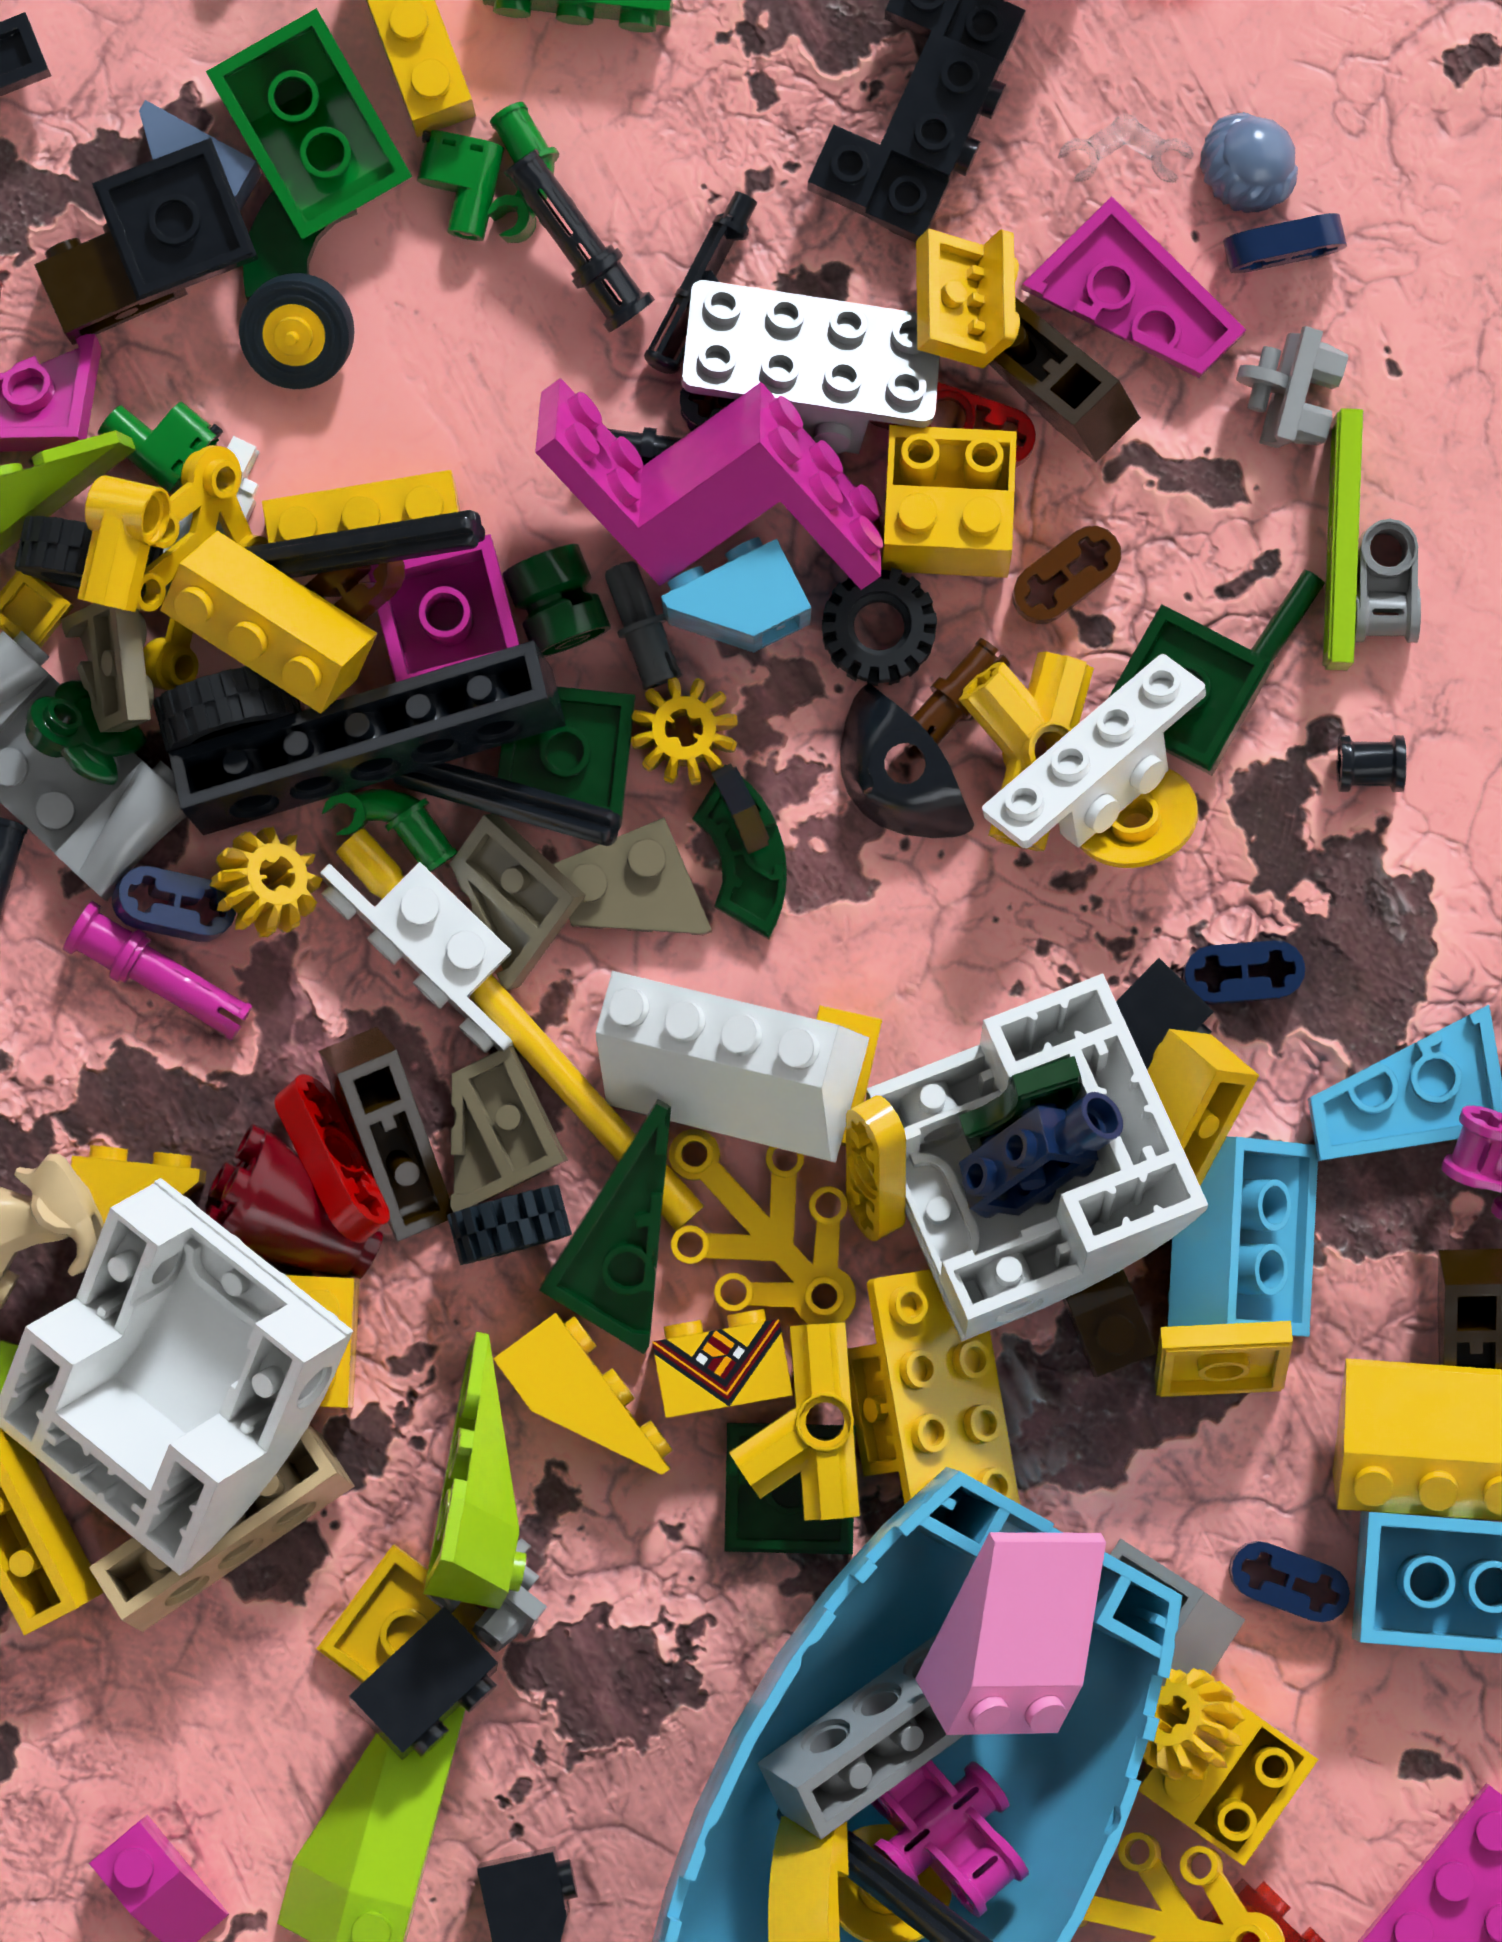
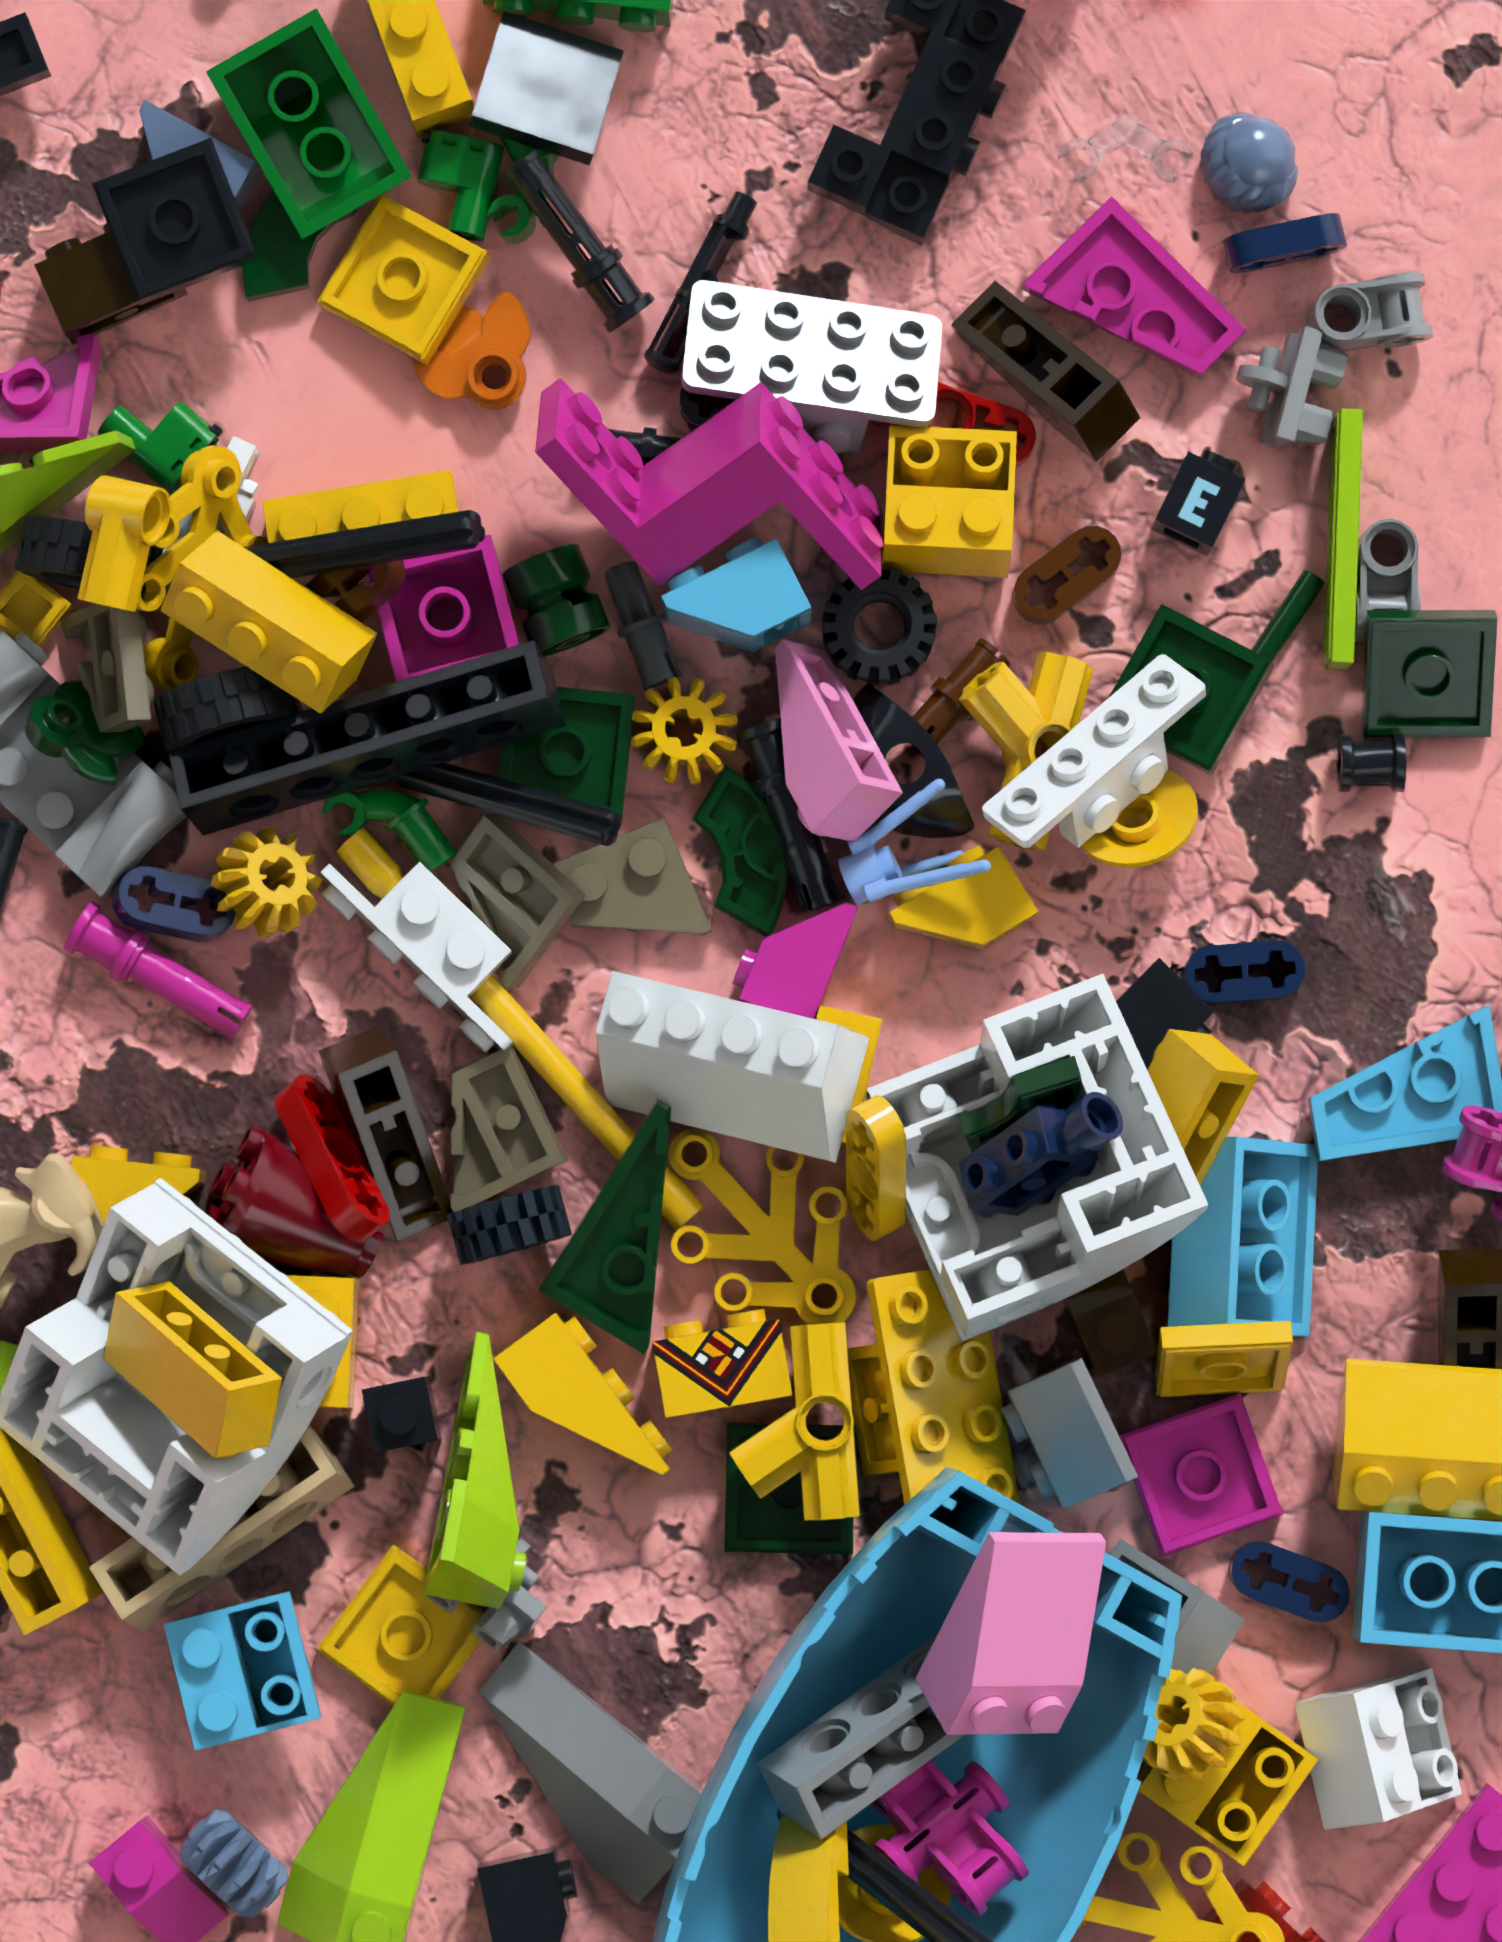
(192, 1369): none -> yellow brick
(234, 1863): none -> sand blue gear
(242, 1670): none -> medium azure slope
(296, 331): black wheel -> none
(401, 1414): none -> black brick
(404, 279): none -> yellow tile
(425, 1685): black brick -> none
(475, 347): none -> orange plate
(546, 88): none -> tile
(600, 1778): none -> light grey wedge
(741, 808): black tile -> none
(796, 963): none -> dark pink slope
(800, 847): none -> black pin
(827, 747): none -> bright pink slope
(876, 873): none -> light blue plant
(966, 296): yellow bracket -> none
(967, 909): none -> yellow slope
(1069, 1434): none -> light grey slope
(1199, 501): none -> black brick
(1201, 1475): none -> dark pink tile
(1378, 1749): none -> white slope
(1383, 313): none -> light grey piece
(1429, 673): none -> dark green tile

